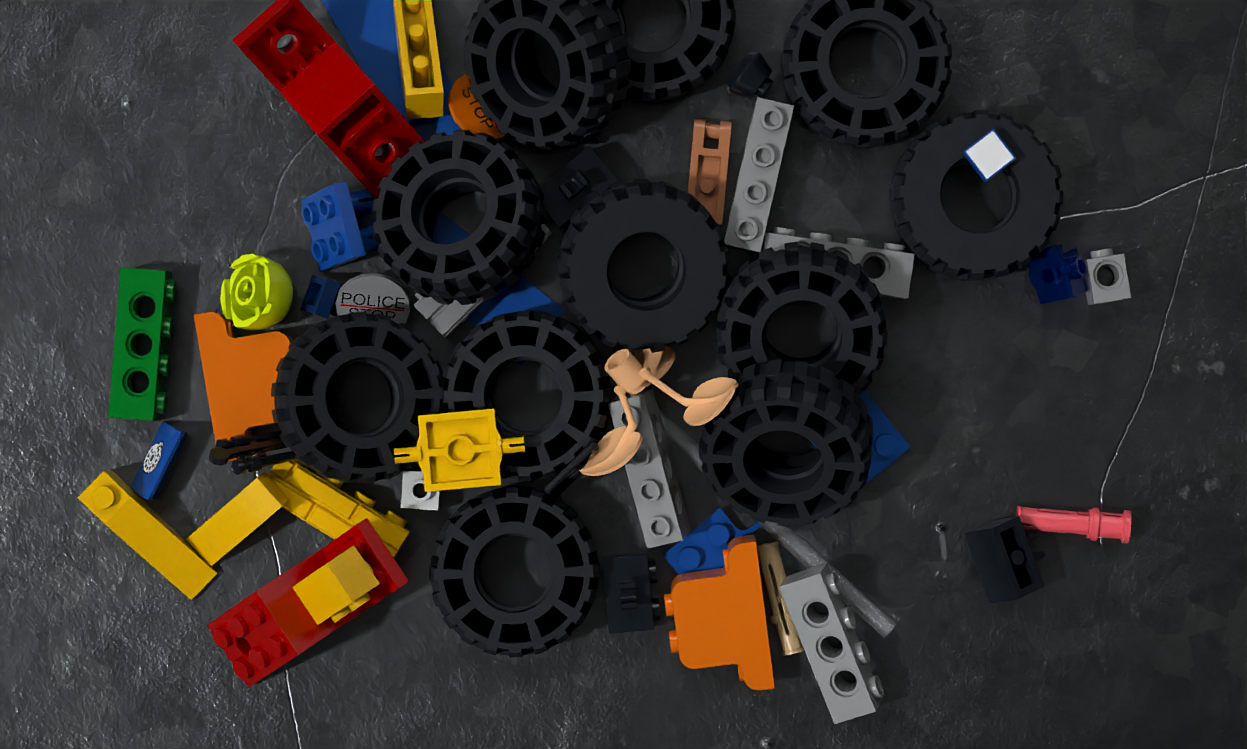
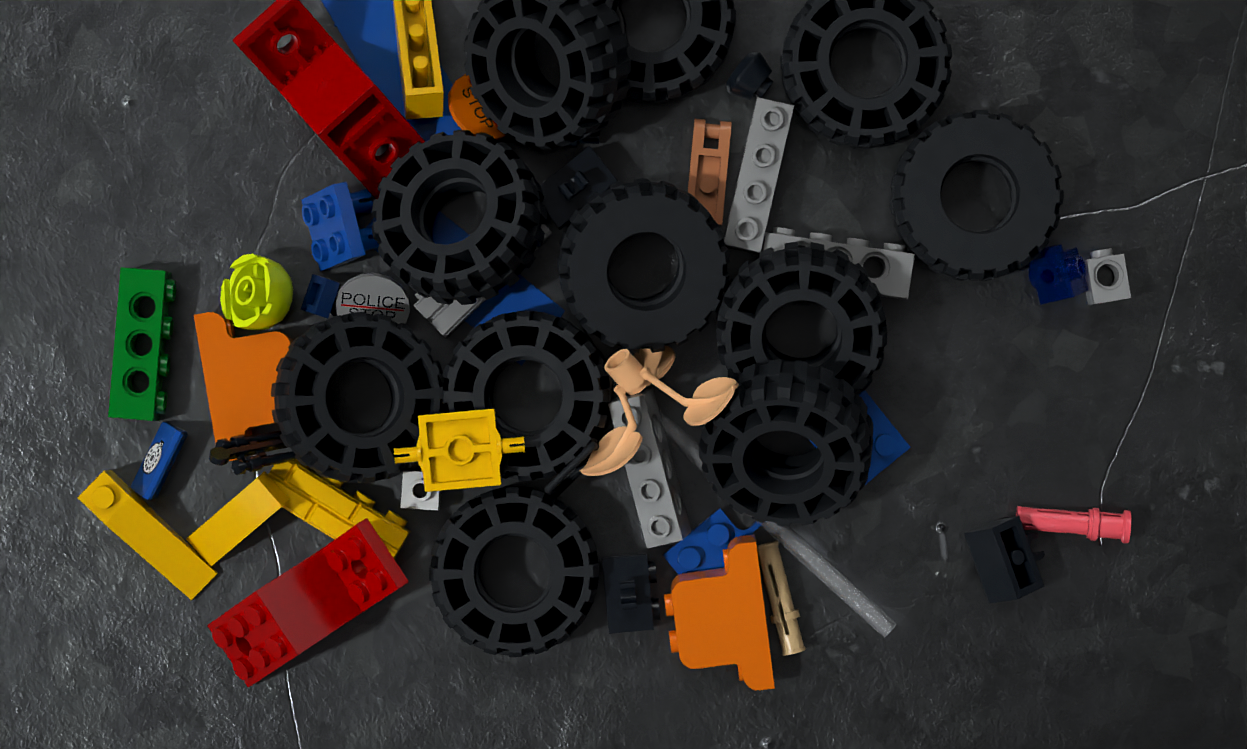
(337, 587): yellow brick -> none
(843, 698): light grey brick -> none
(989, 155): white tile -> none

